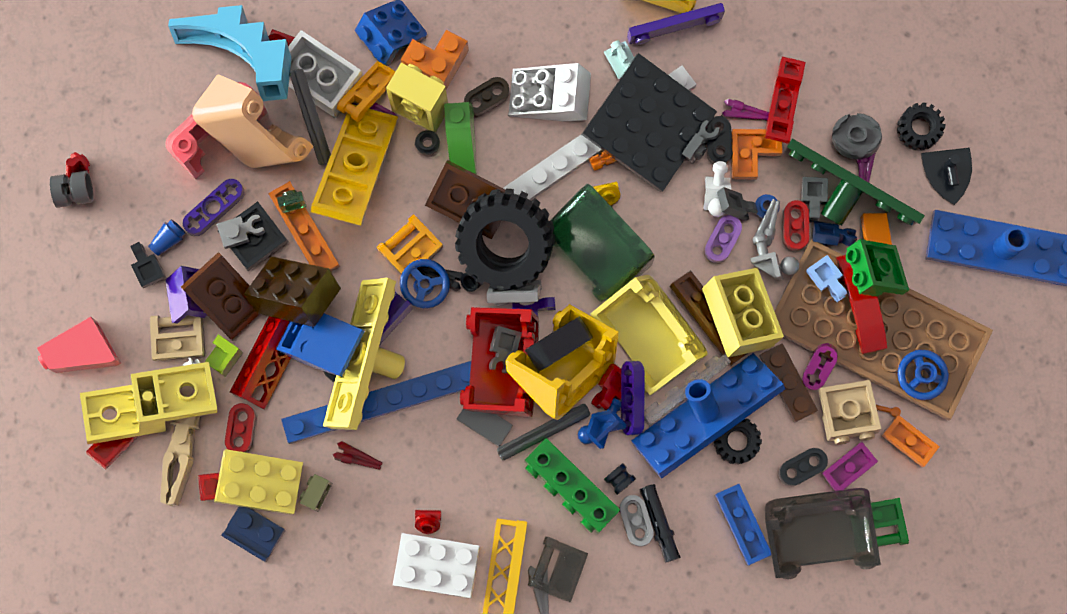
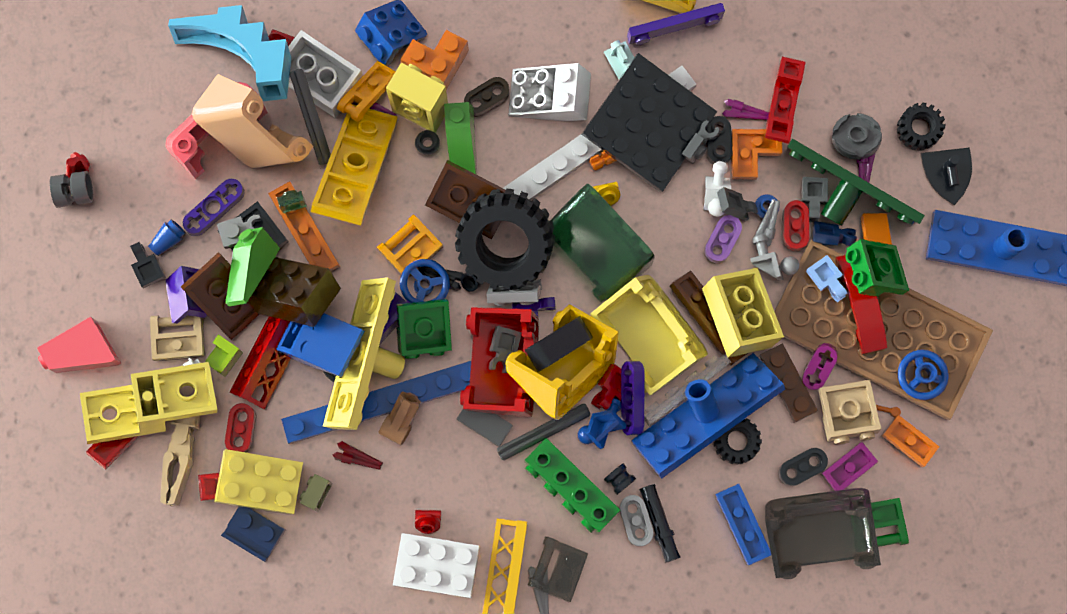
(249, 264): none -> bright green slope
(397, 423): none -> medium nougat piece
(423, 328): none -> green plate

